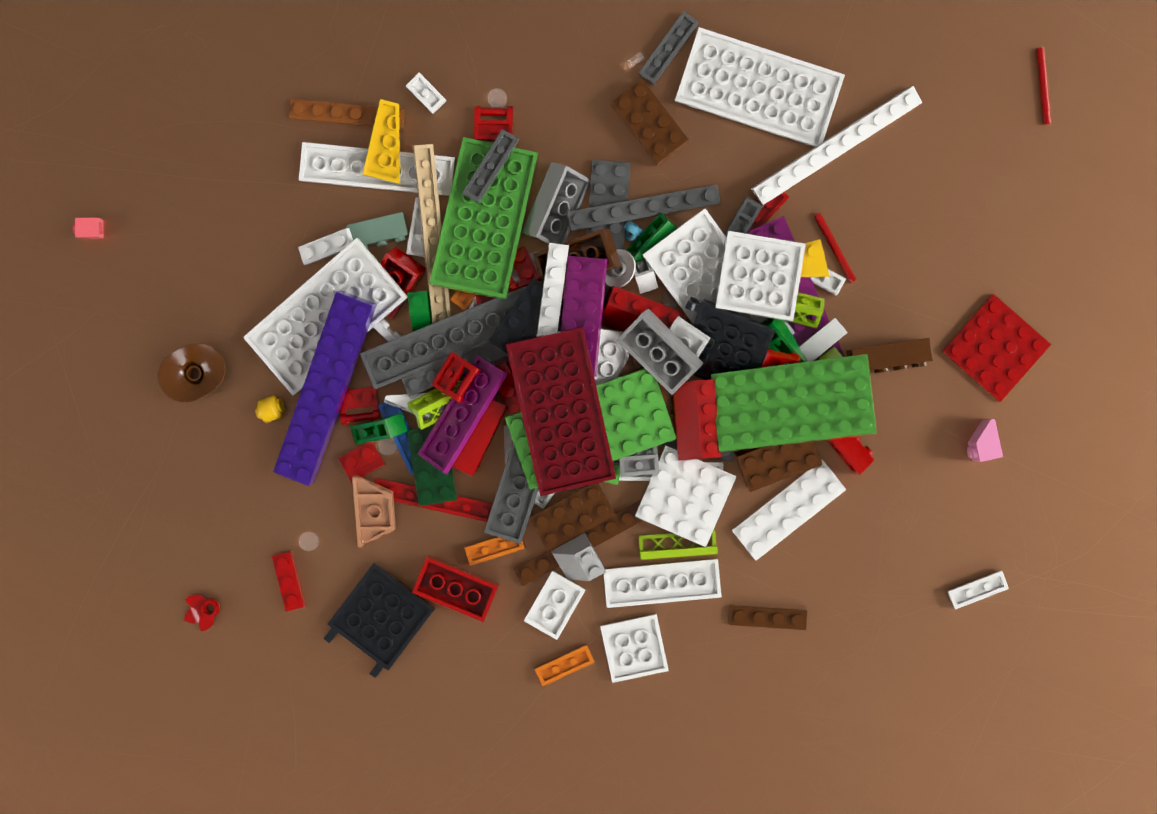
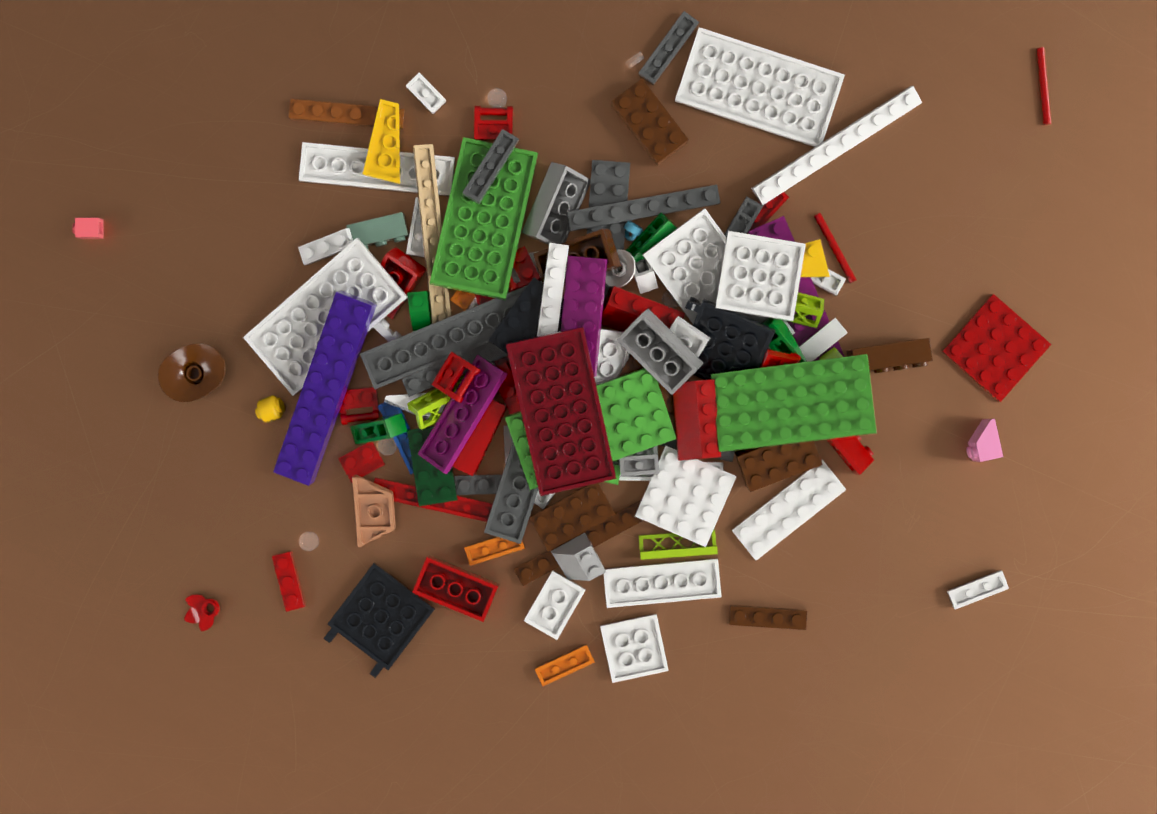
(477, 484): none -> dark grey plate

